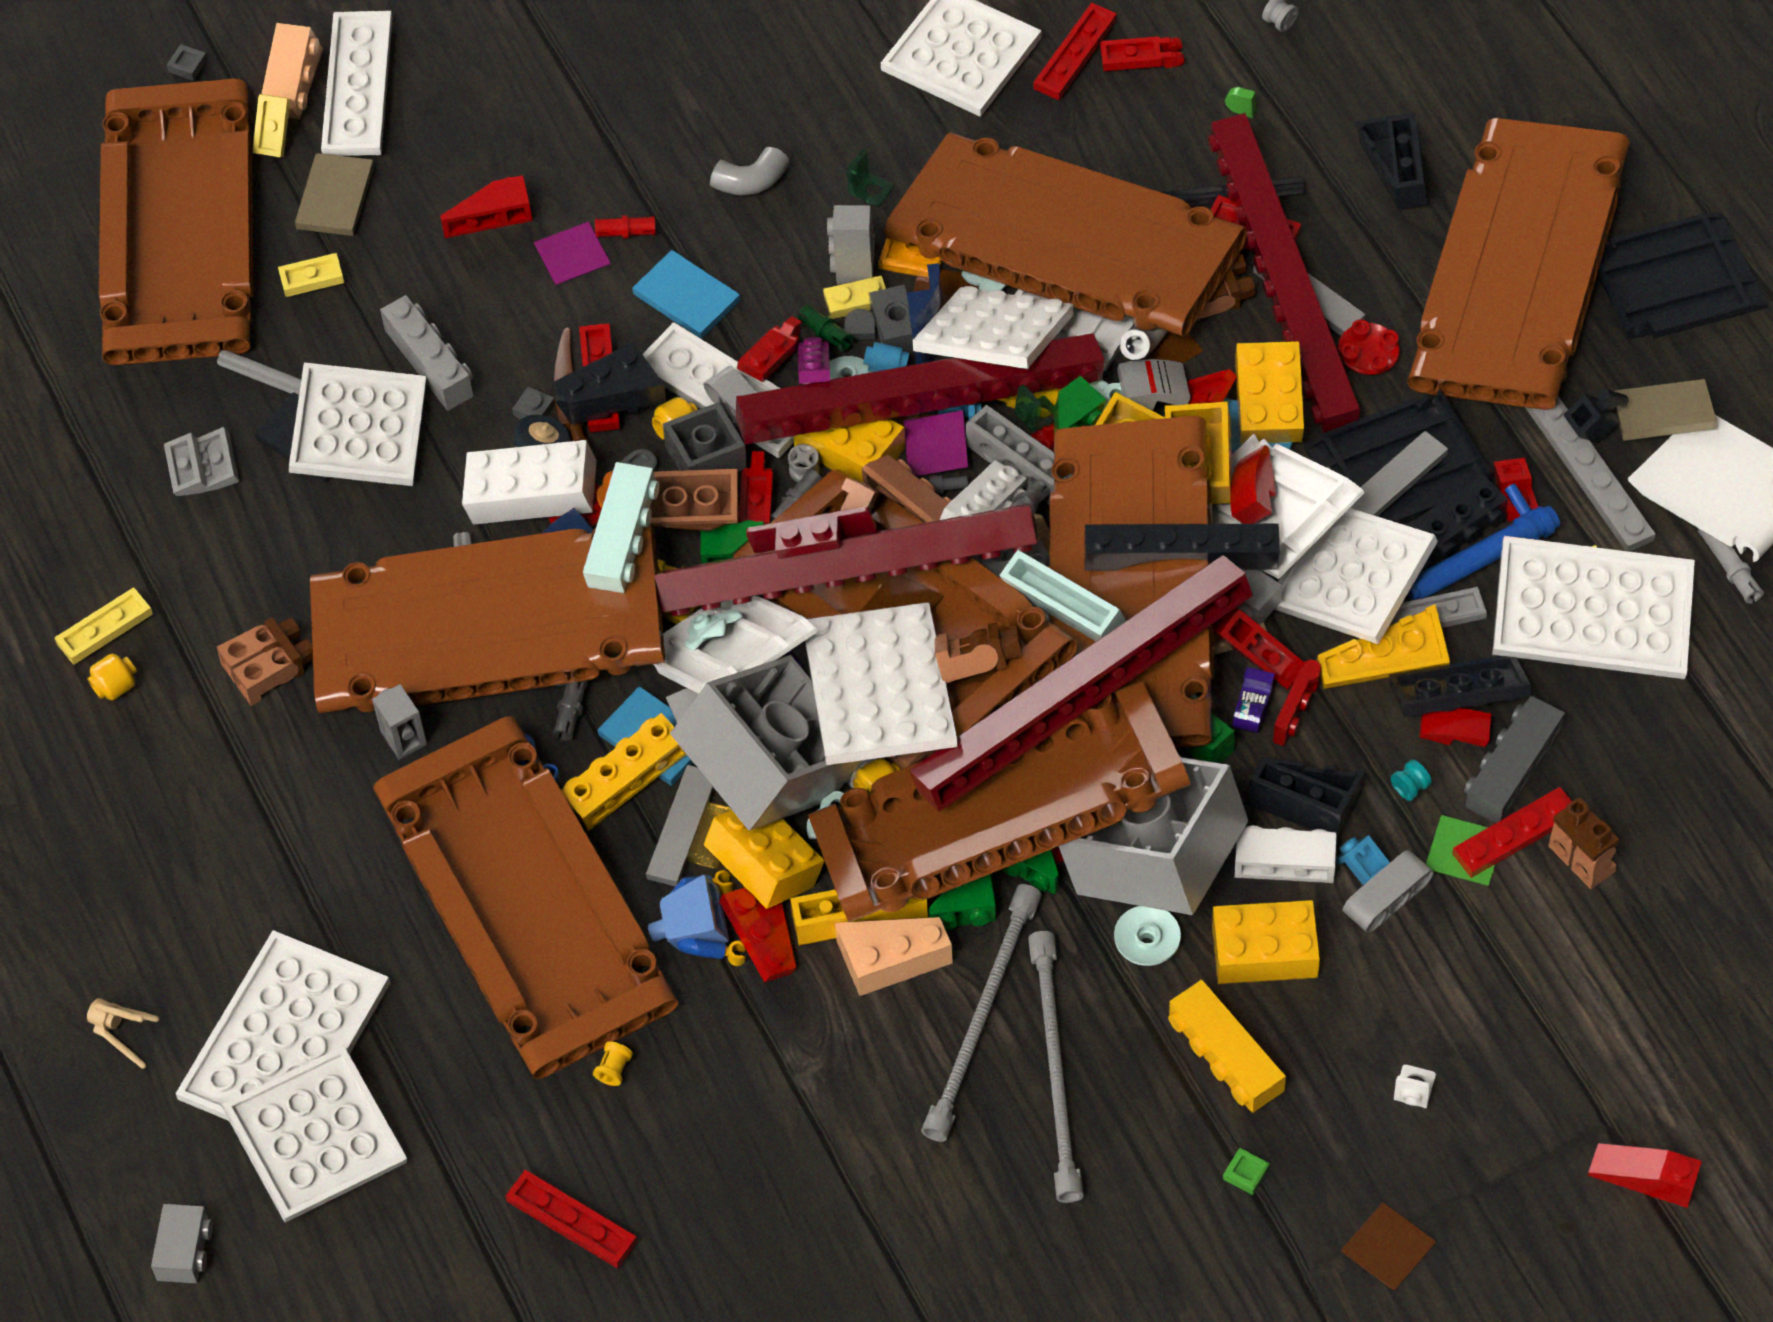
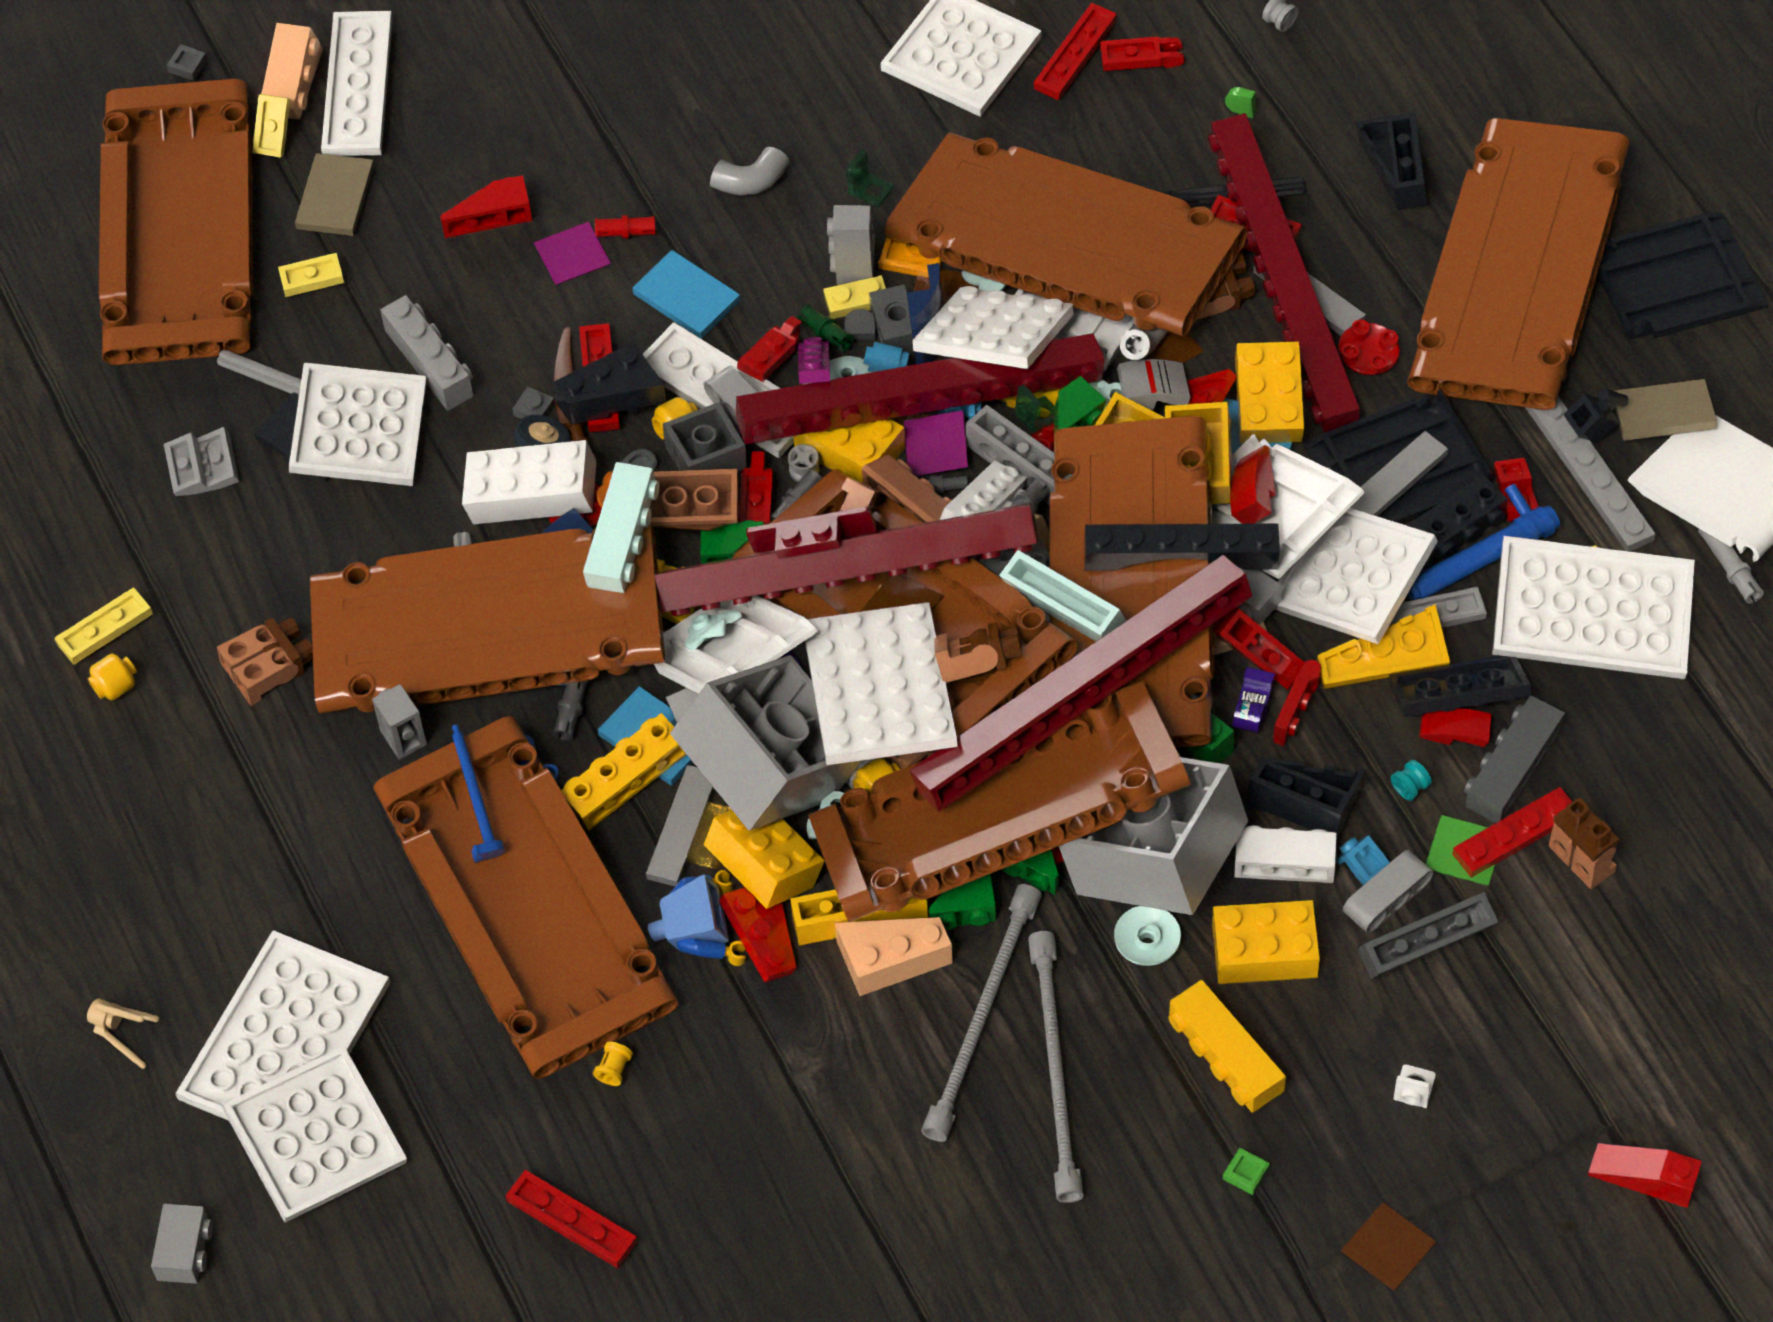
(490, 848): none -> blue piece
(1427, 935): none -> dark grey brick

